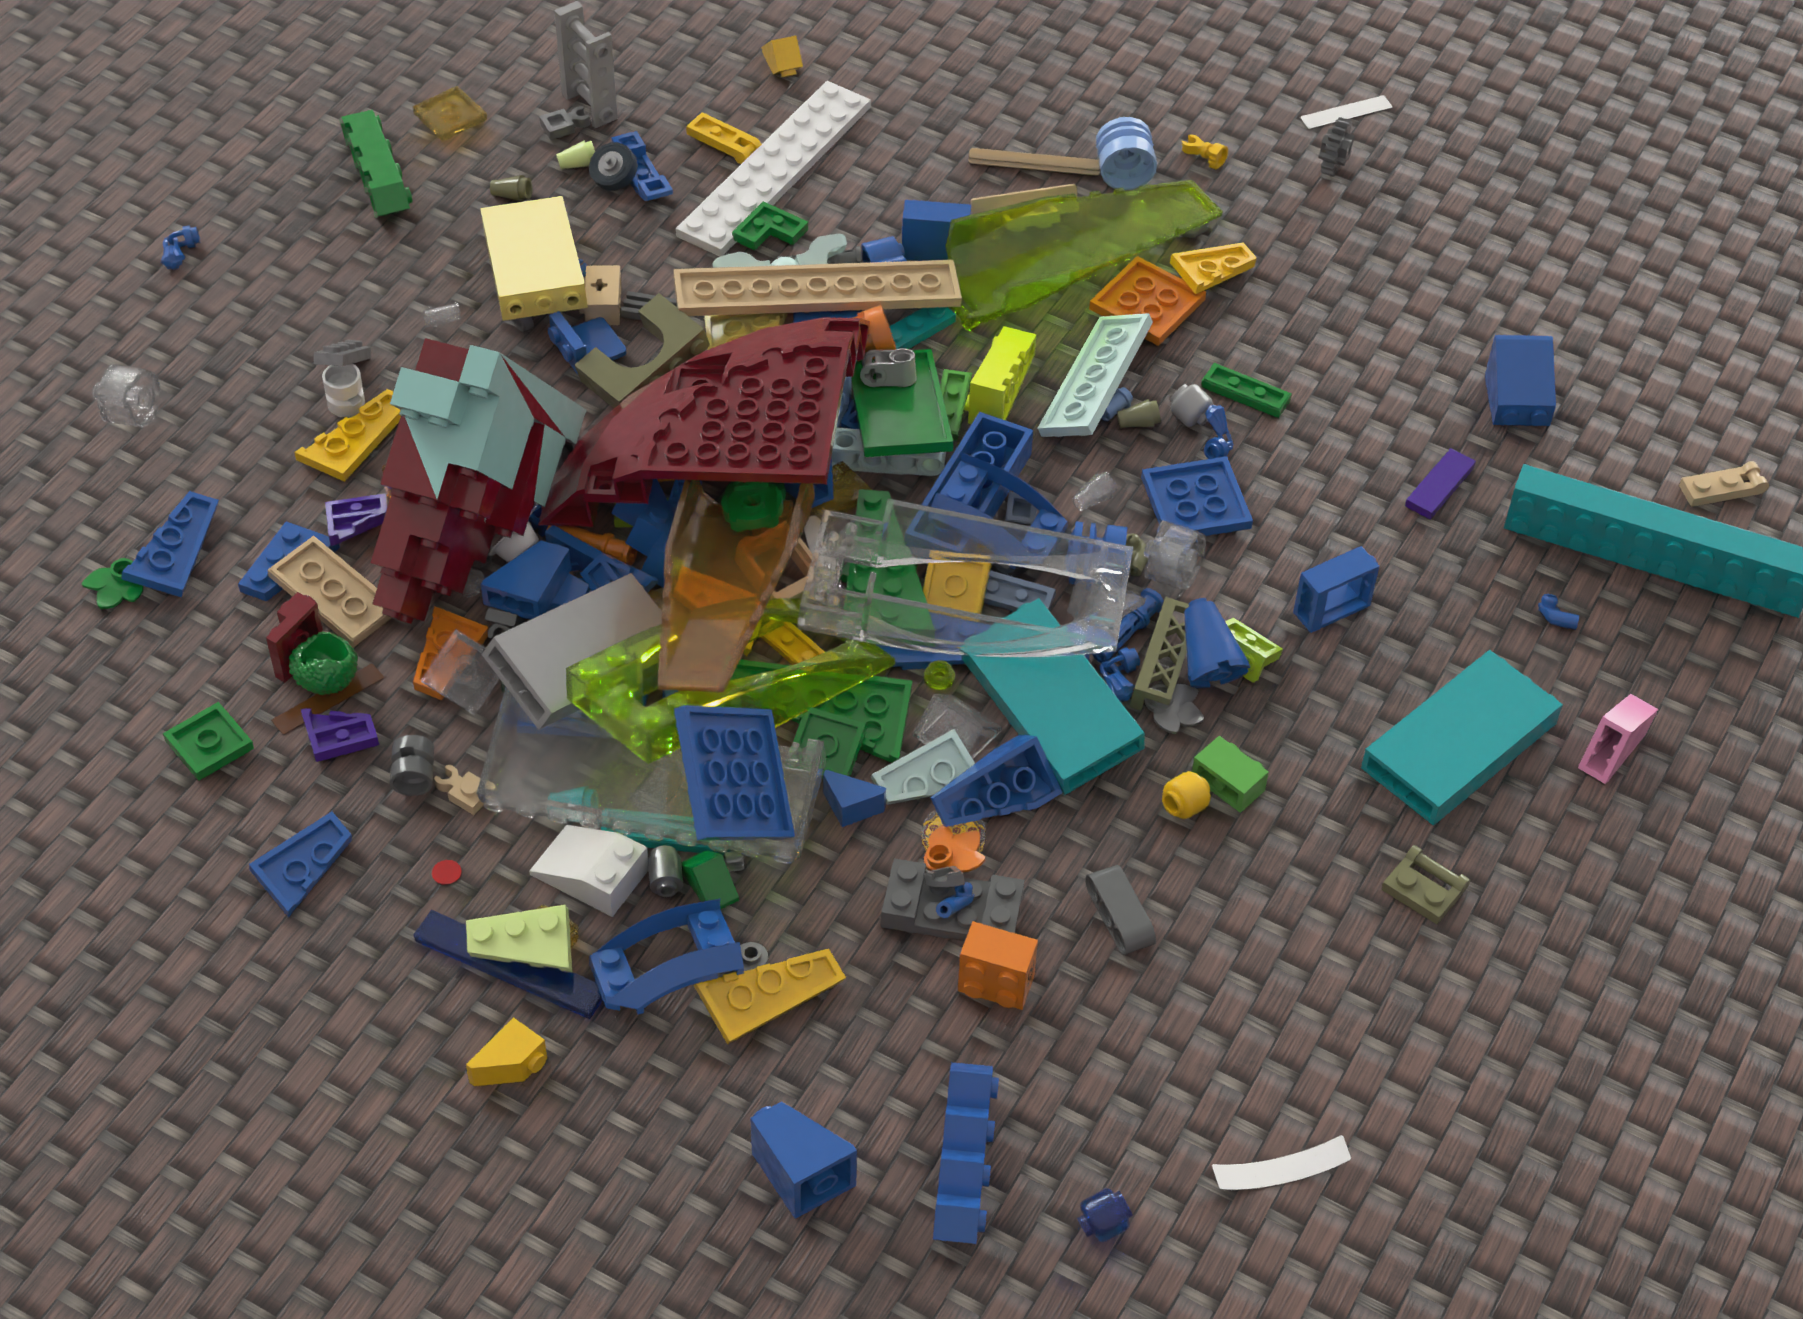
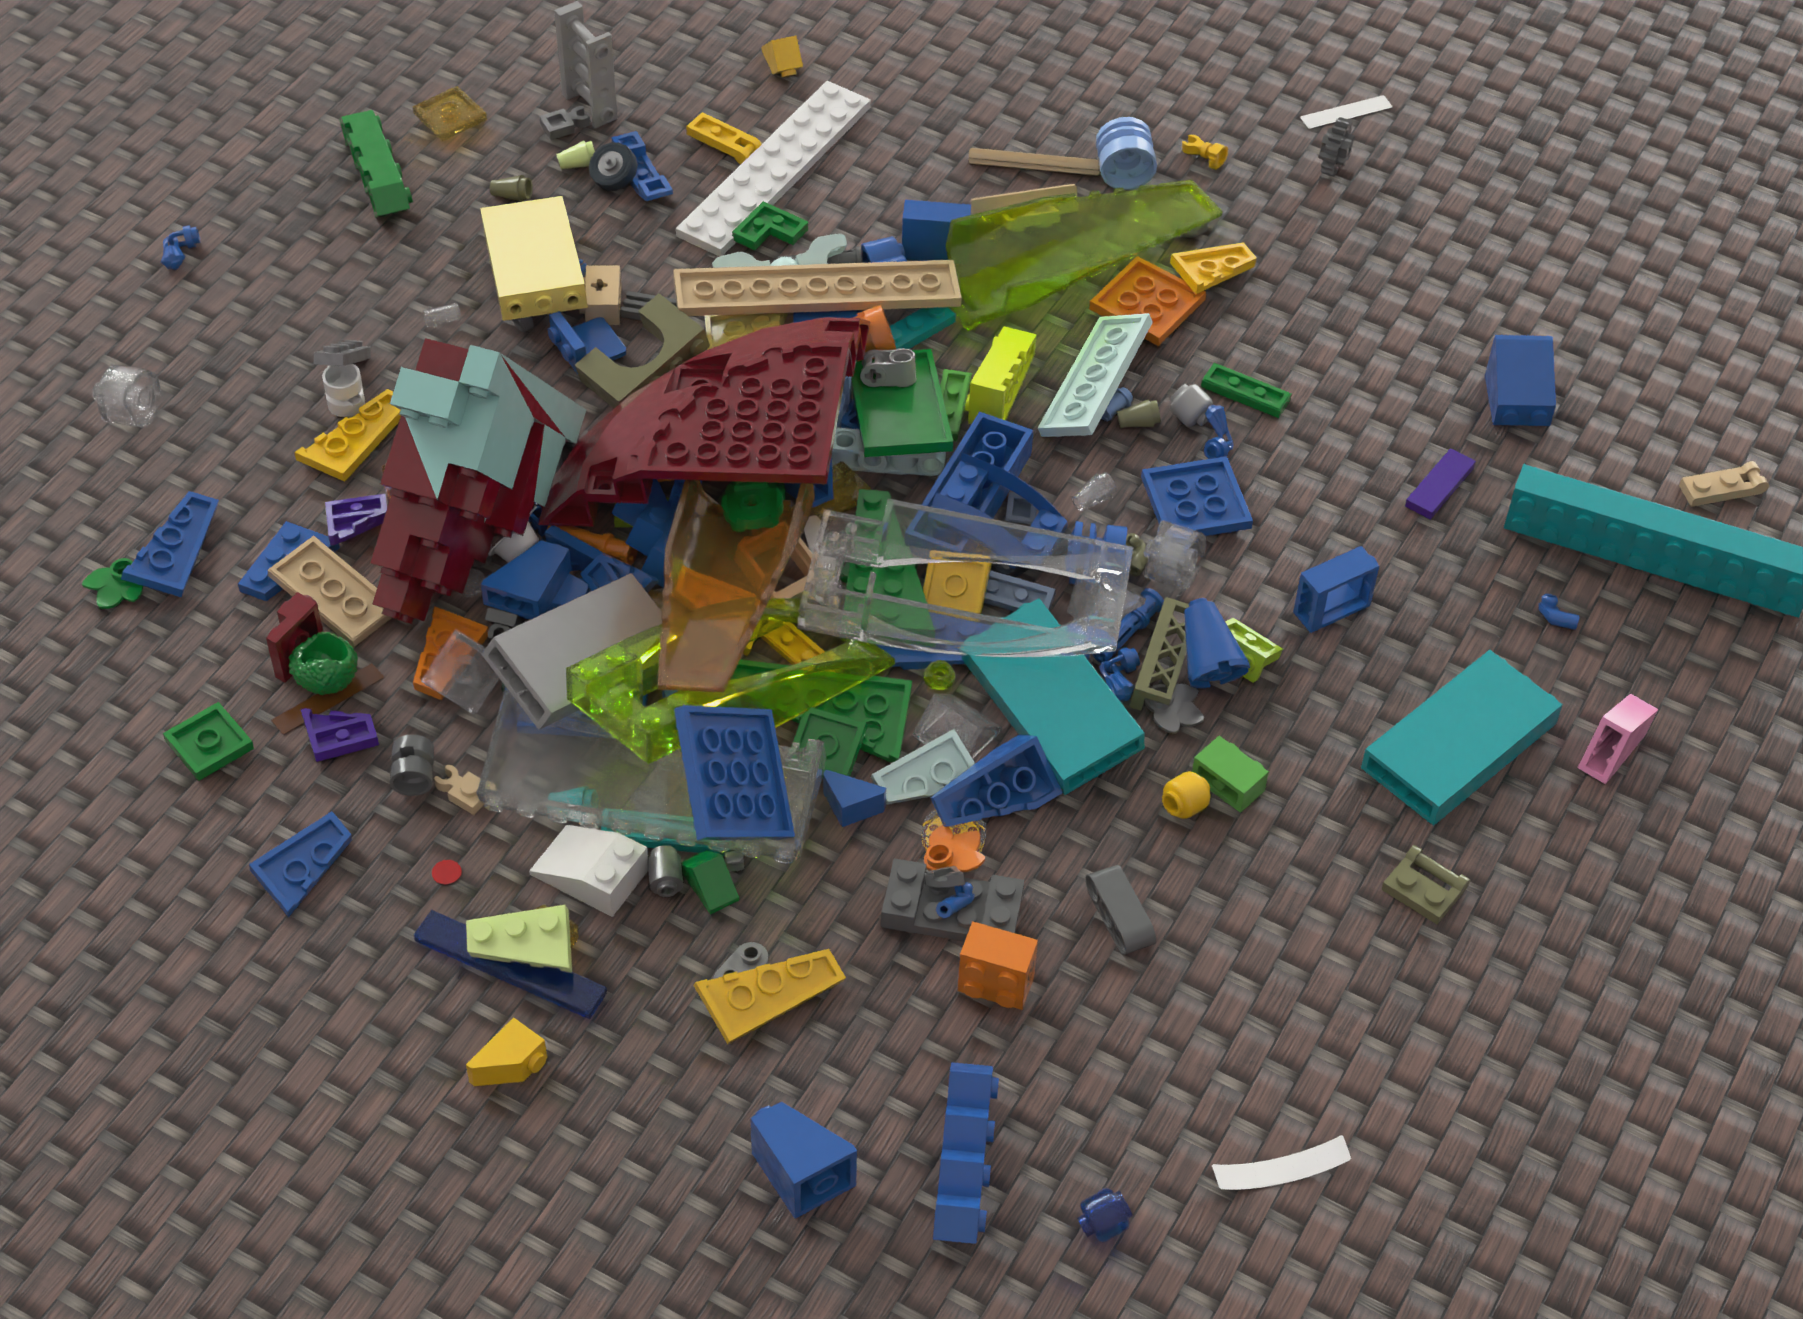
(715, 955): blue wedge -> none

